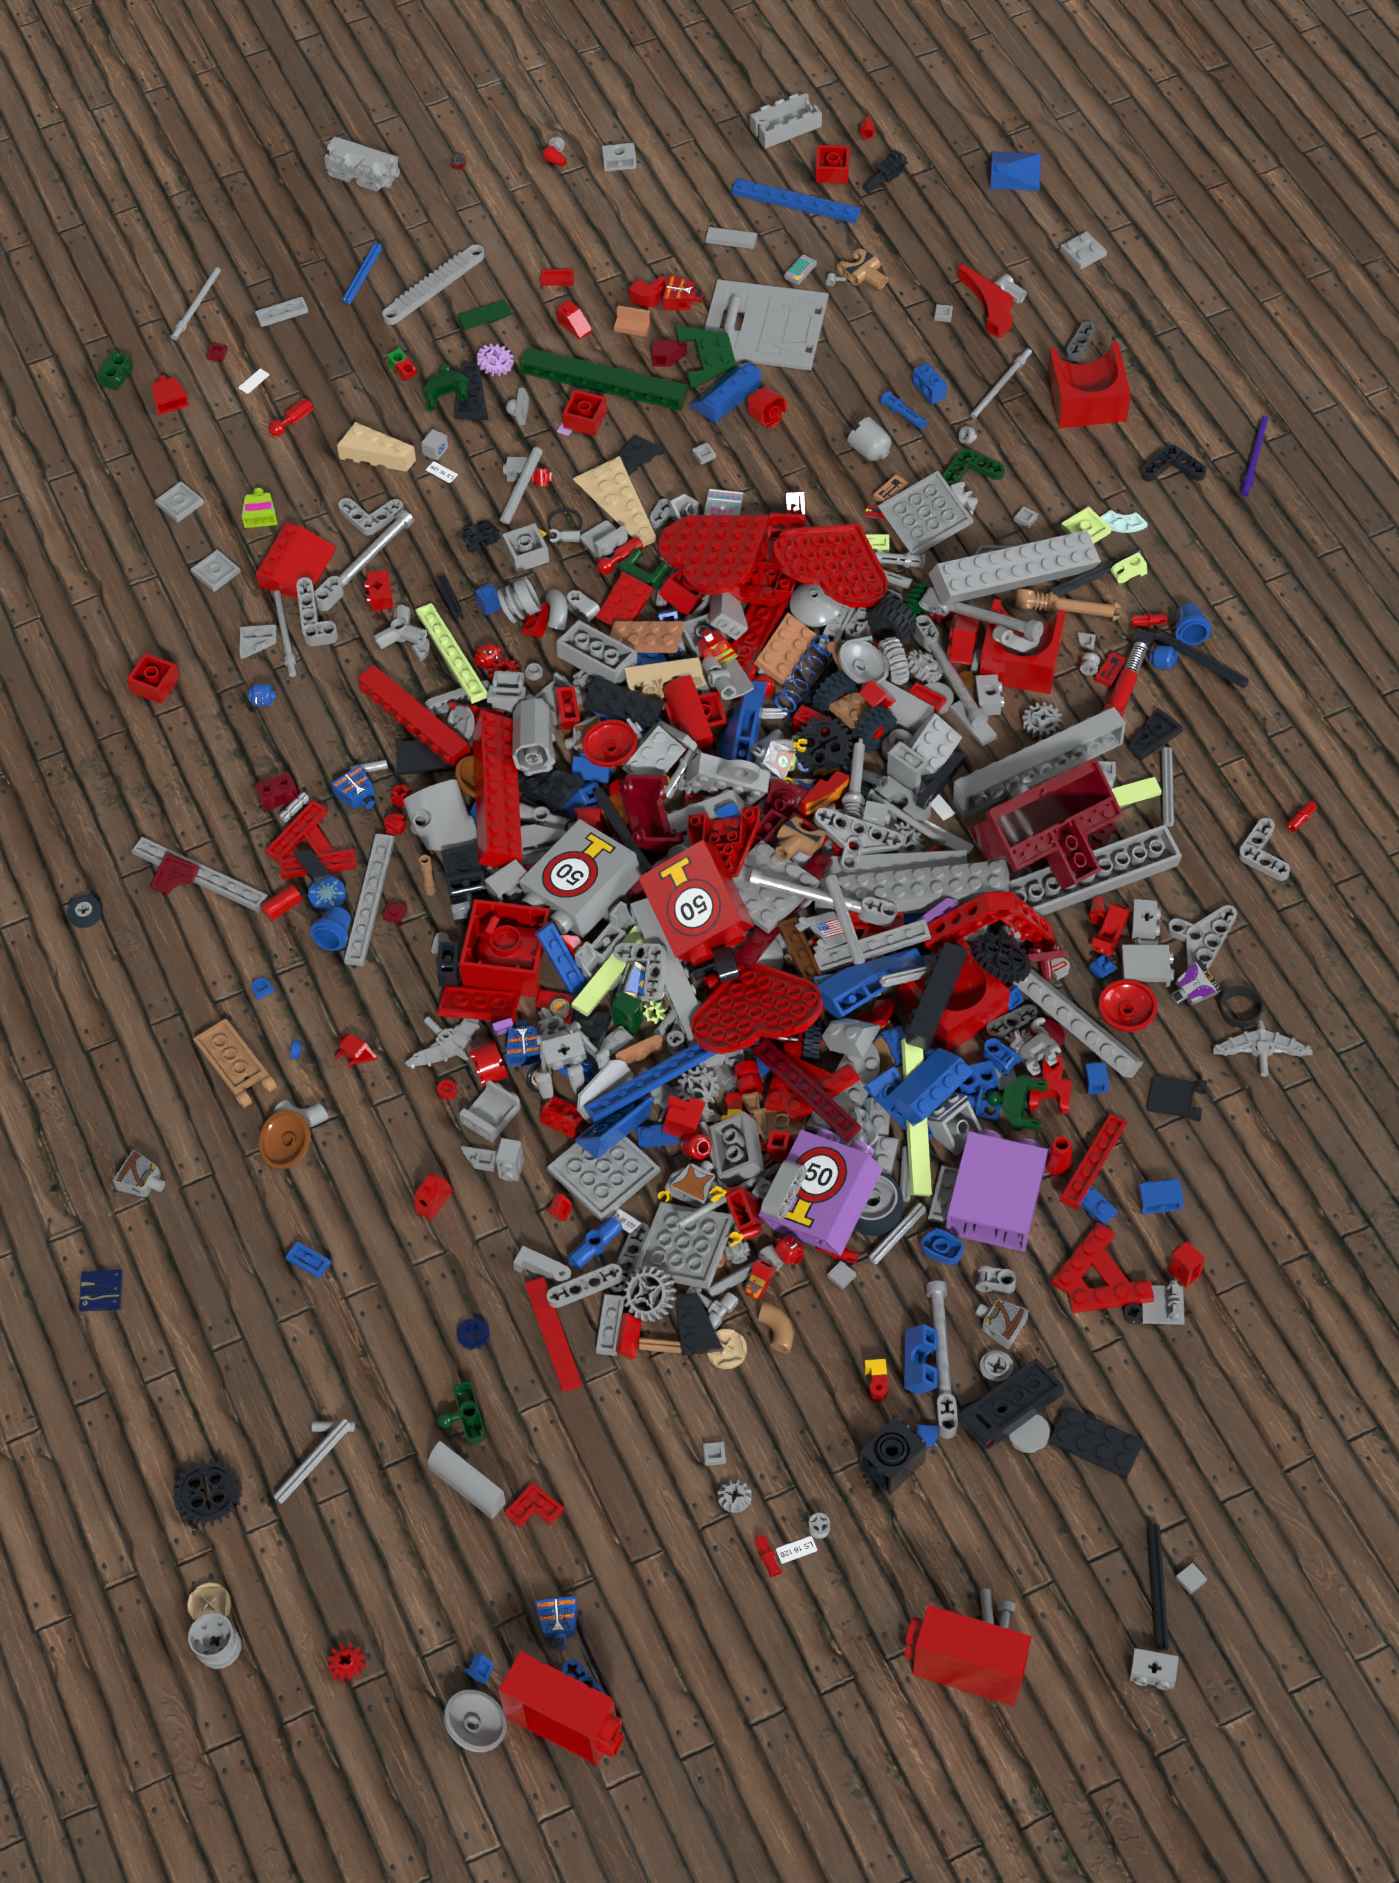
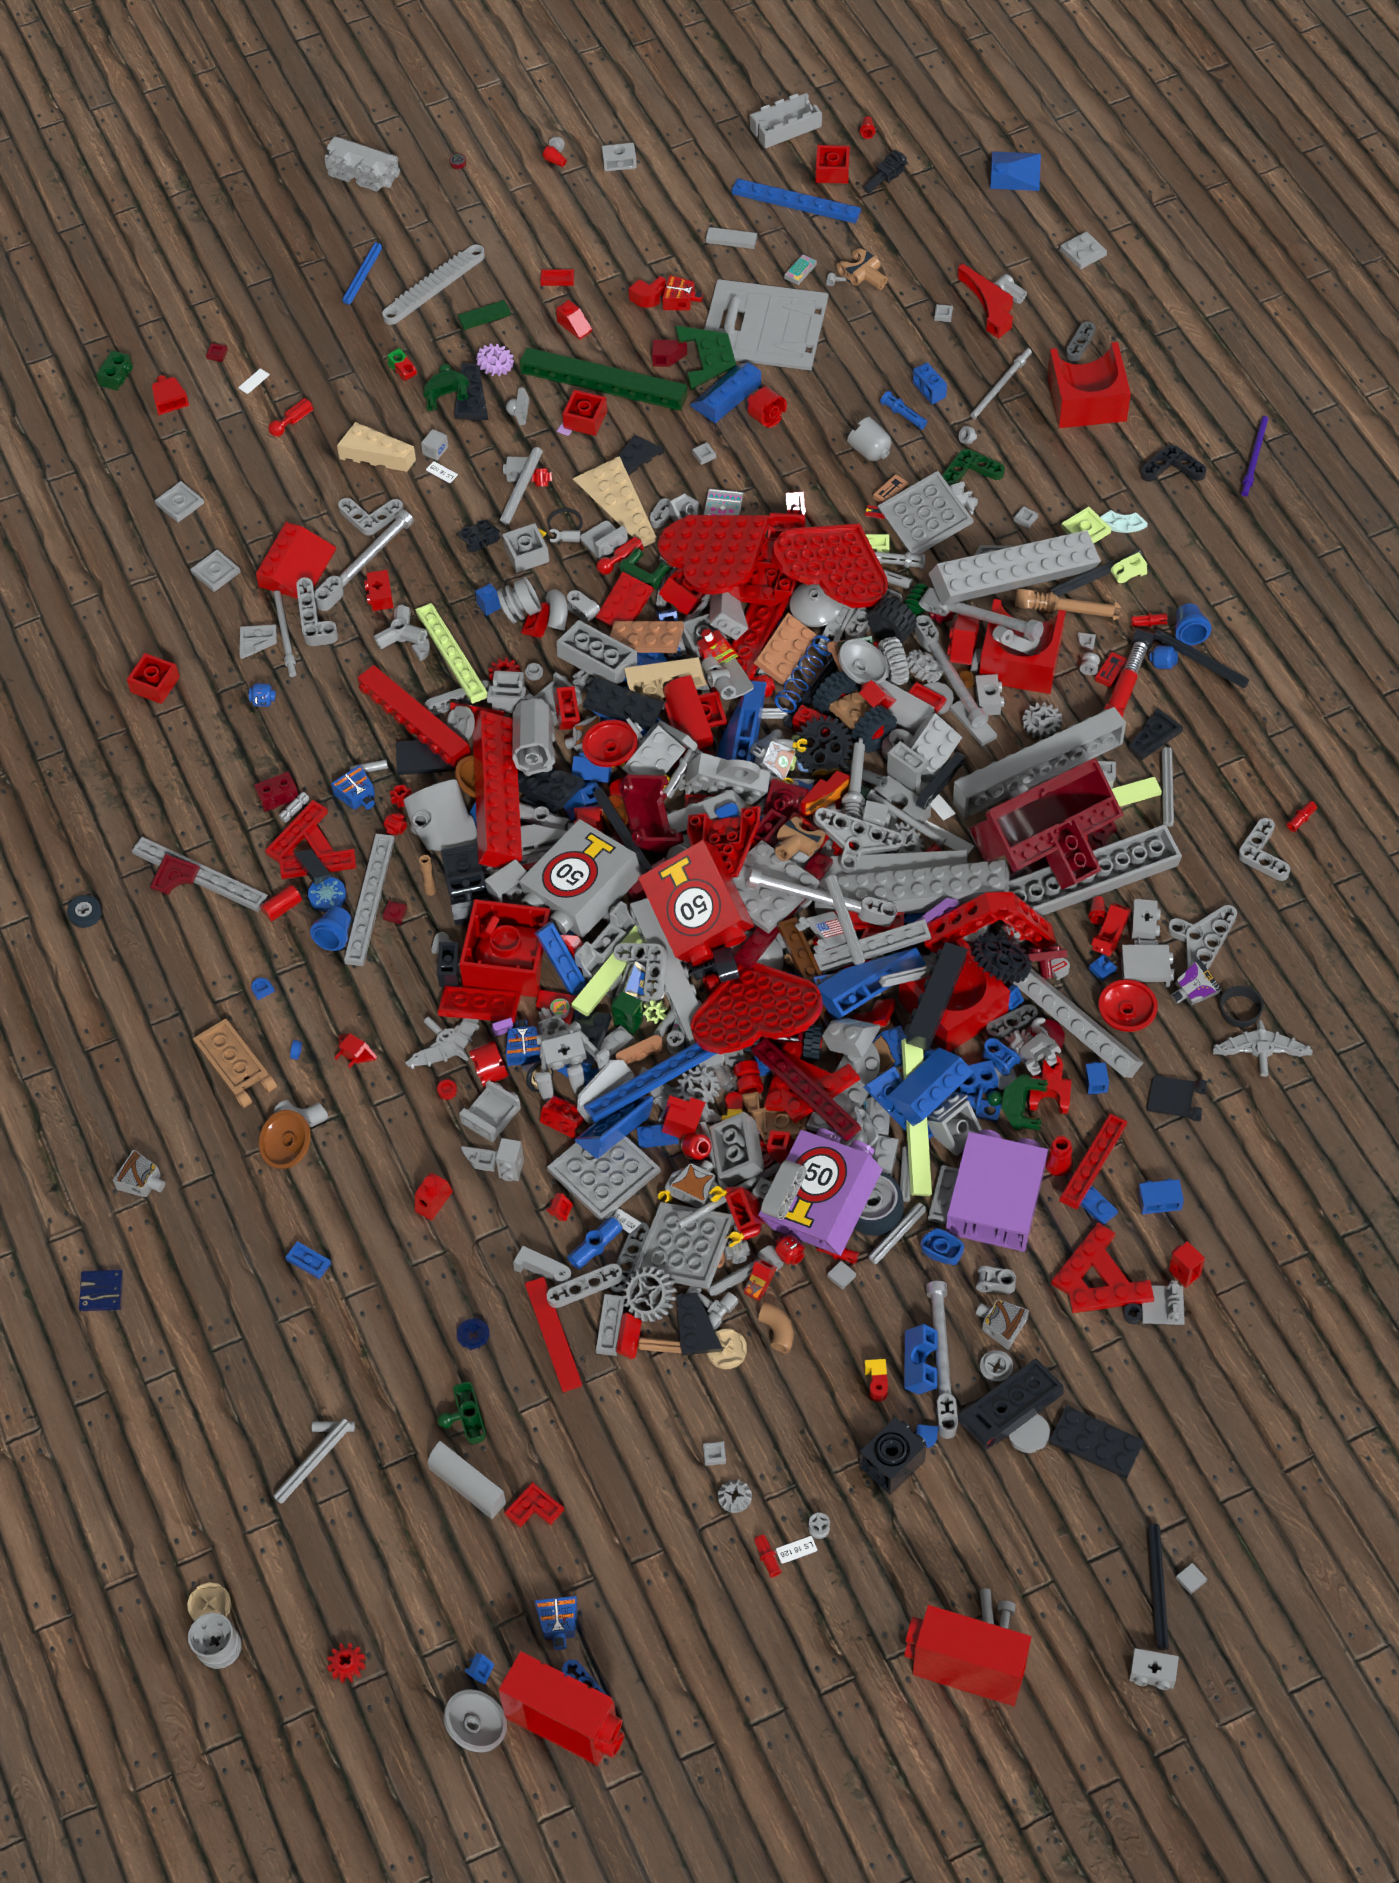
(182, 324): light grey bar -> none
(187, 1497): black gear -> none
(258, 510): lime torso -> none
(281, 311): light grey plate -> none
(449, 596): black axle -> none
(487, 655): red head -> none
(632, 321): nougat panel -> none

